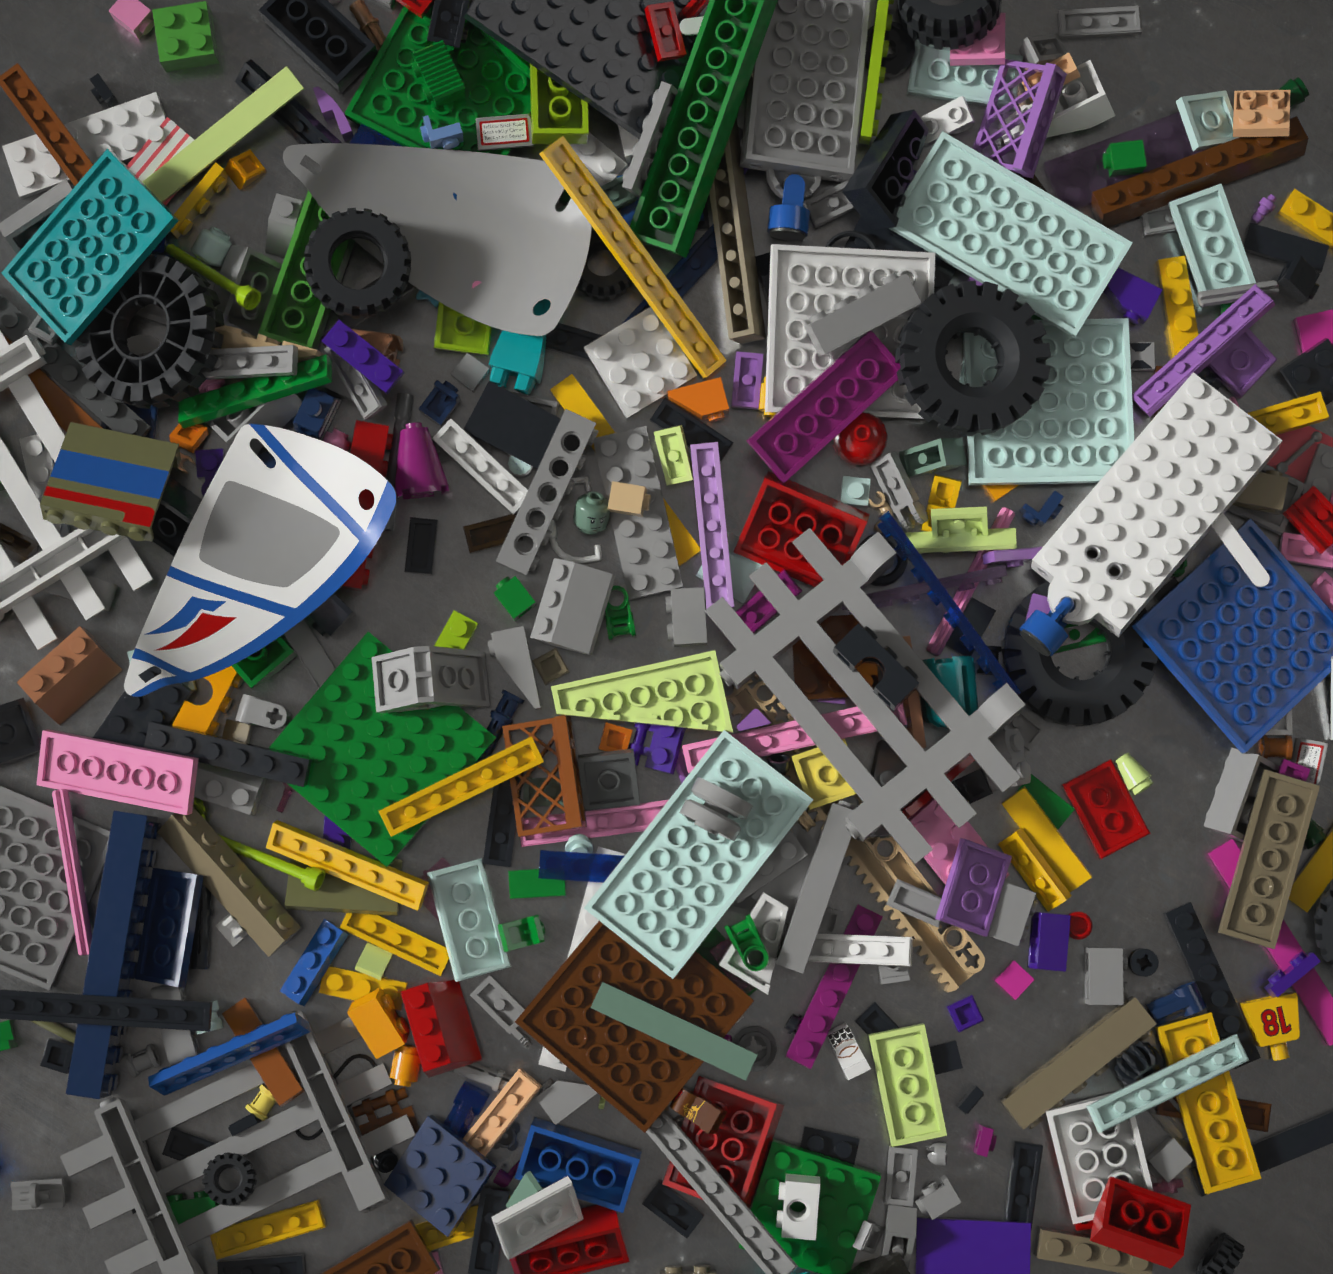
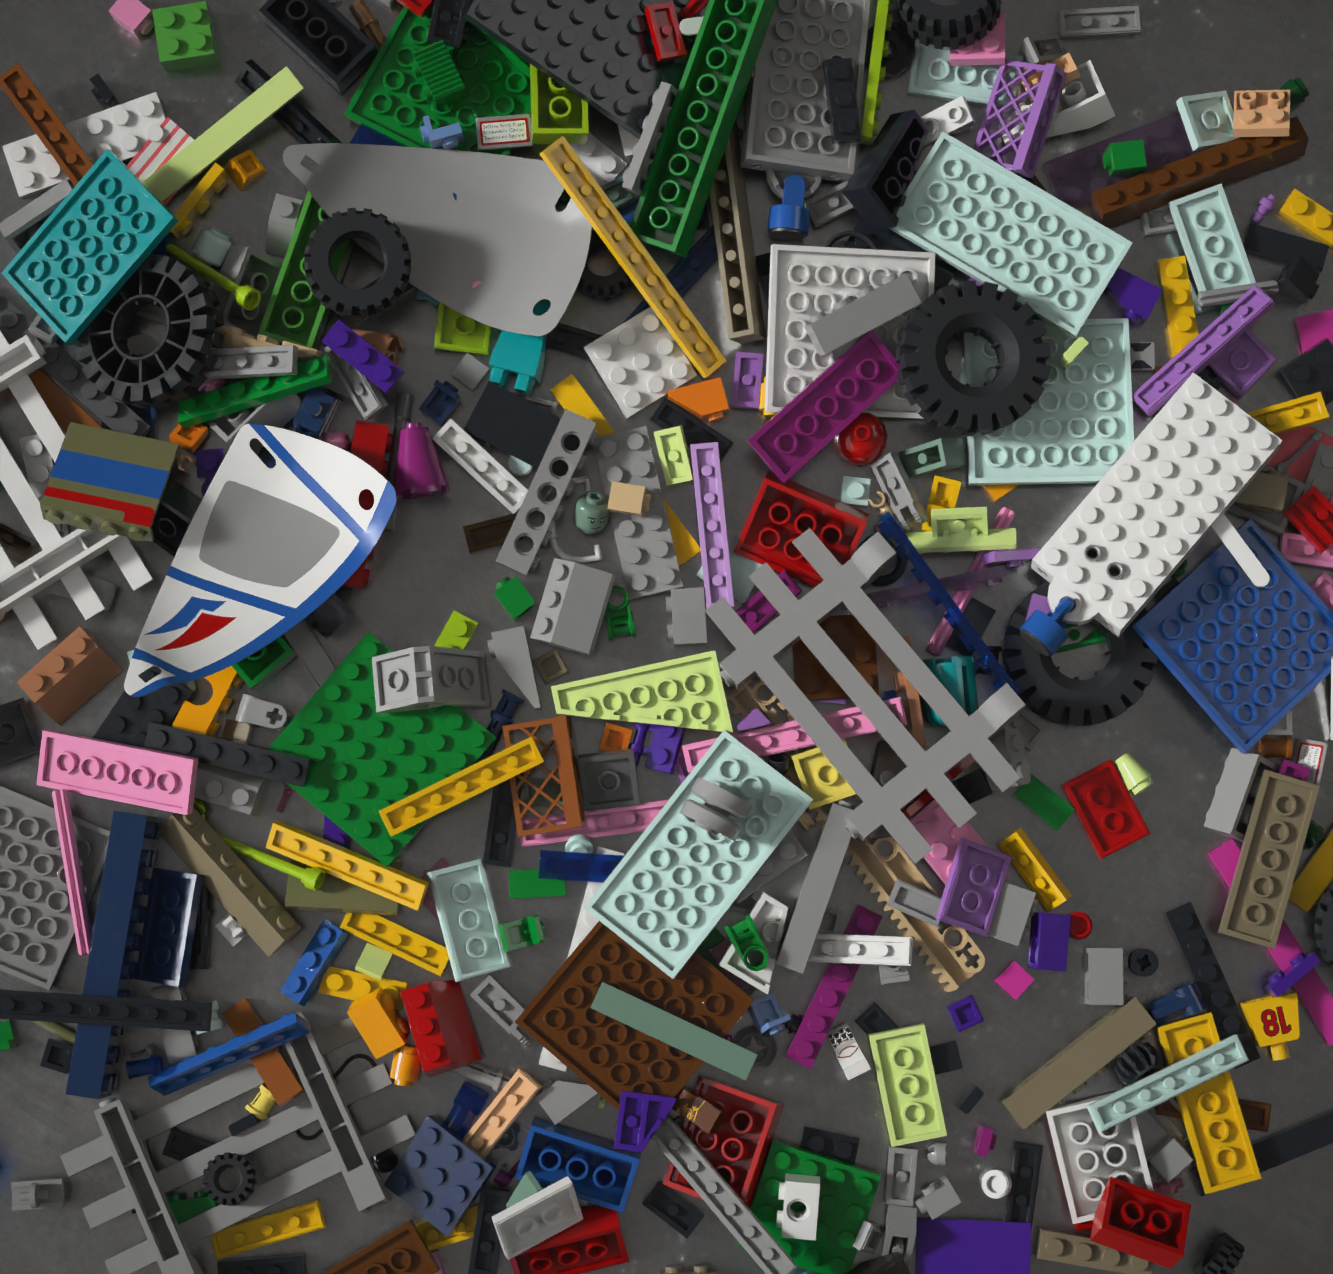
(144, 1067): none -> clear blue pin
(331, 110): medium lavender slope -> none
(390, 1098): reddish brown plate -> none
(421, 546): black tile -> none
(640, 1118): none -> dark purple wing
(768, 1015): none -> medium blue bracket
(841, 100): none -> black plate
(861, 647): black arch -> none
(996, 1184): none -> white tile
(1047, 839): yellow tile -> none
(1050, 509): dark blue bracket -> none
(1073, 352): none -> yellowish green tile

